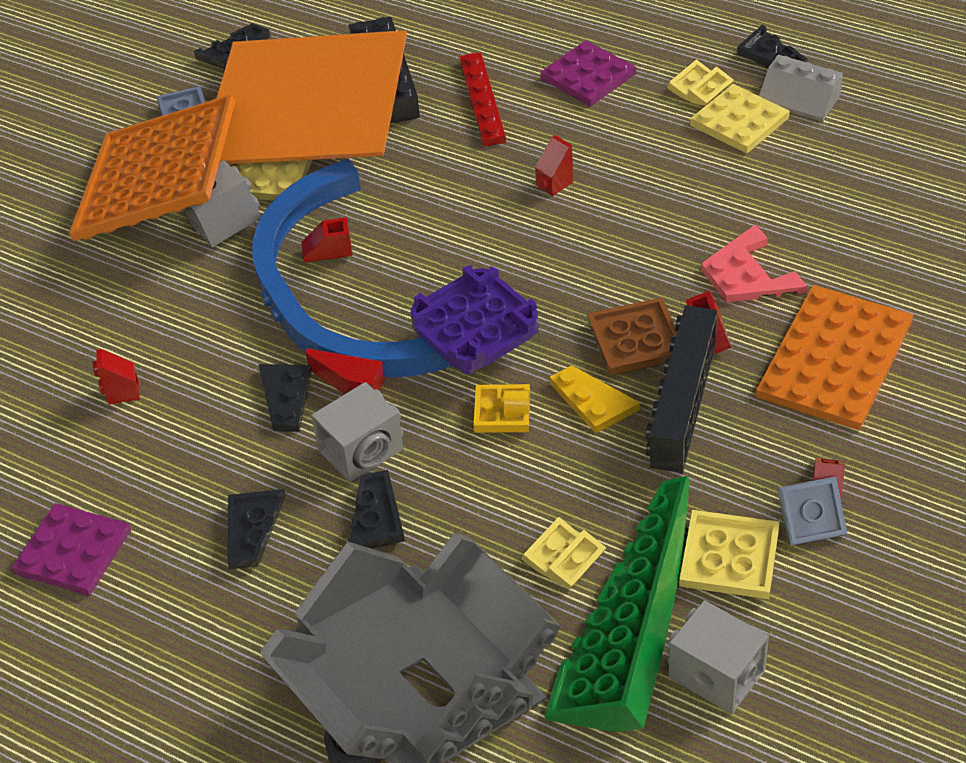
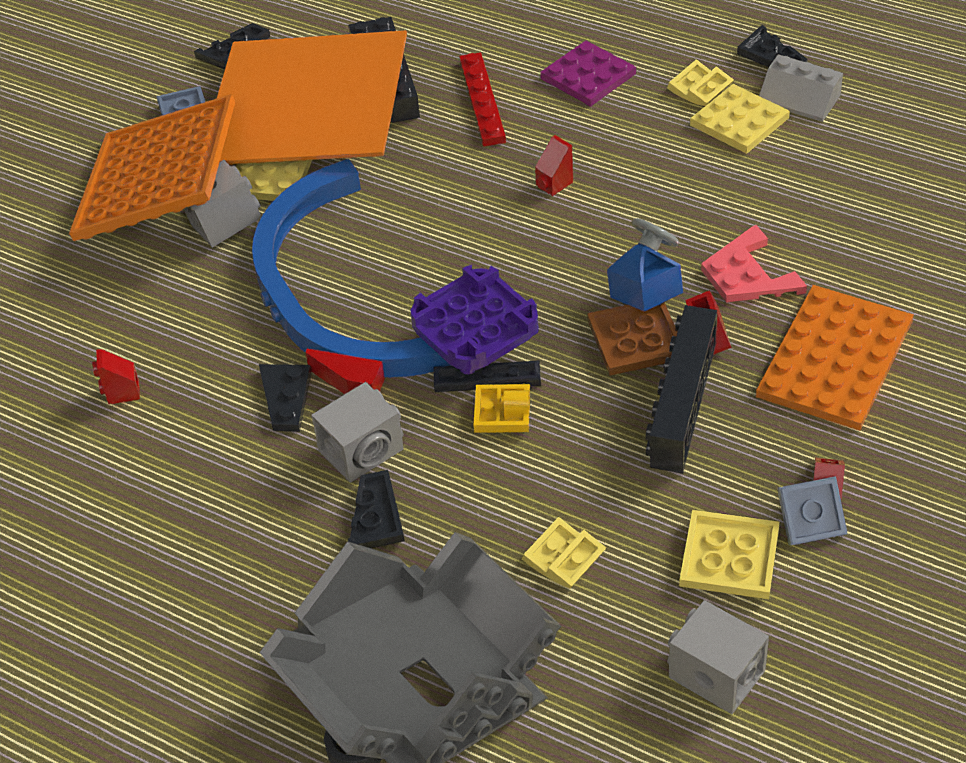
(71, 549): magenta plate -> none
(250, 525): black wing -> none
(327, 241): red slope -> none
(521, 372): none -> black tile
(592, 399): yellow wing -> none
(620, 652): green wedge -> none
(642, 274): none -> blue piece

